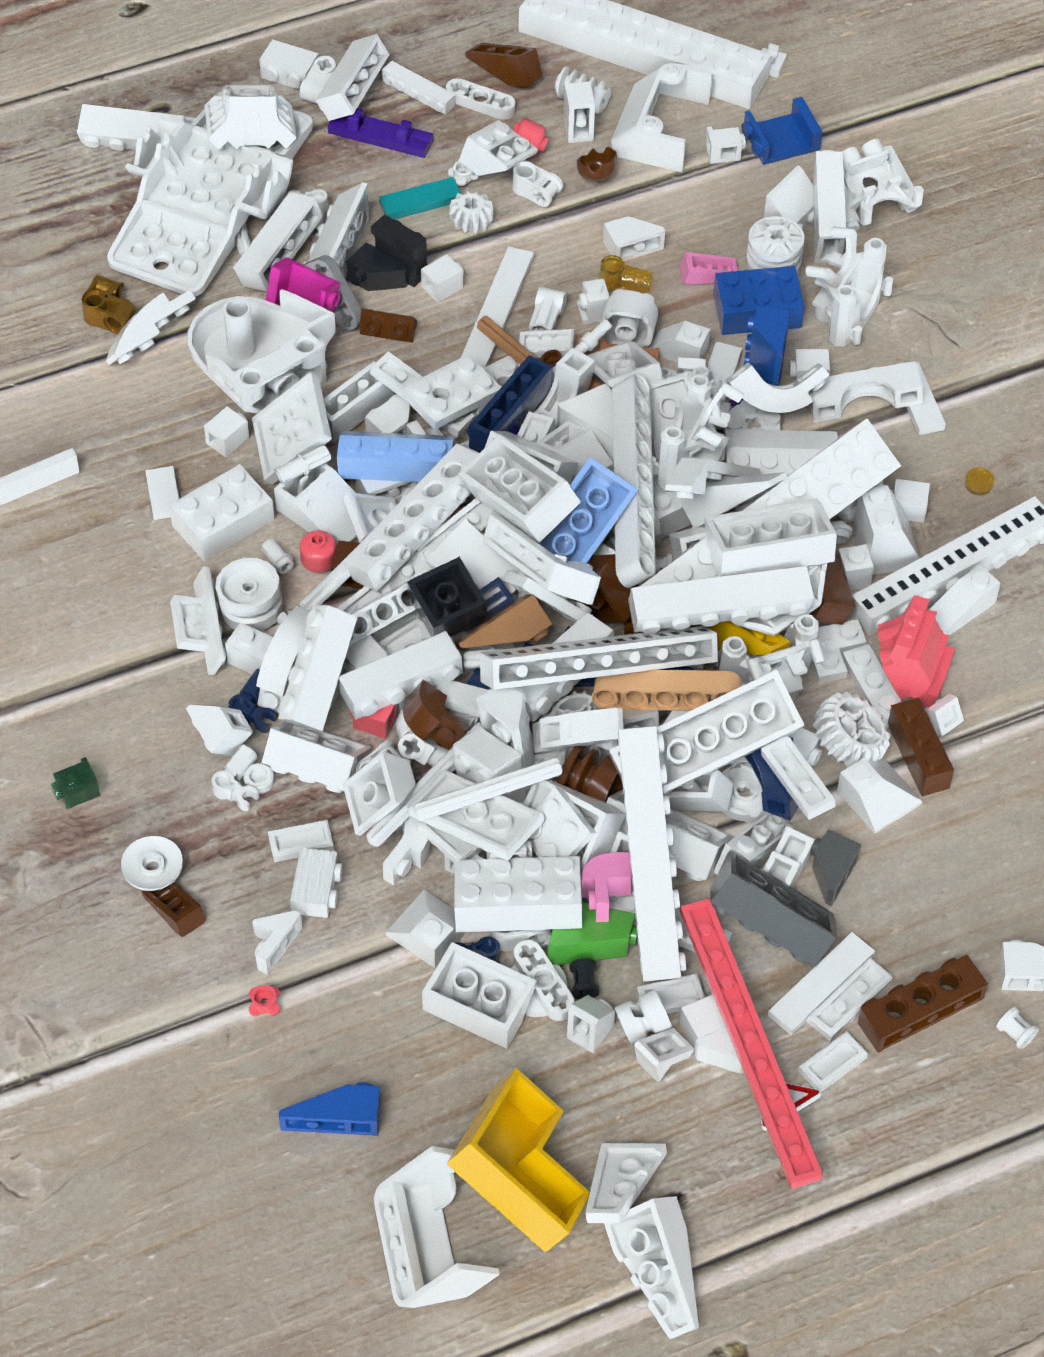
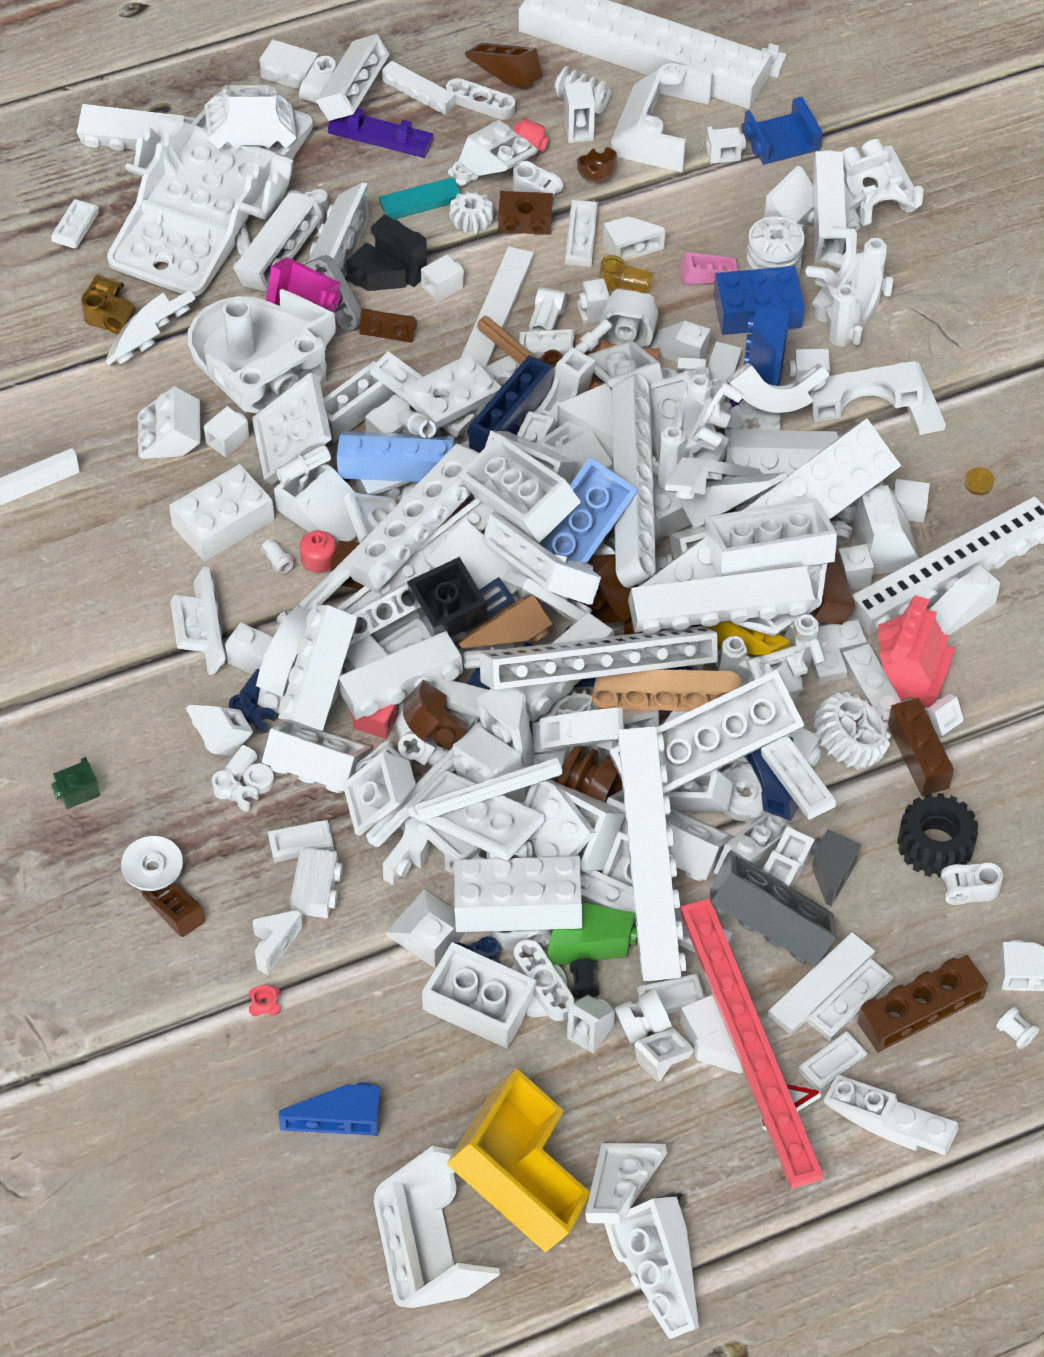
(75, 223): none -> white plate
(162, 490): white tile -> none
(169, 425): none -> white slope
(249, 593): white wheel -> none
(416, 423): none -> white pin
(525, 212): none -> reddish brown brick
(581, 233): none -> white tile
(604, 878): bright pink brick -> none
(876, 793): white slope -> none
(885, 1116): none -> white slope
(942, 815): none -> black tyre
(969, 883): none -> white piece

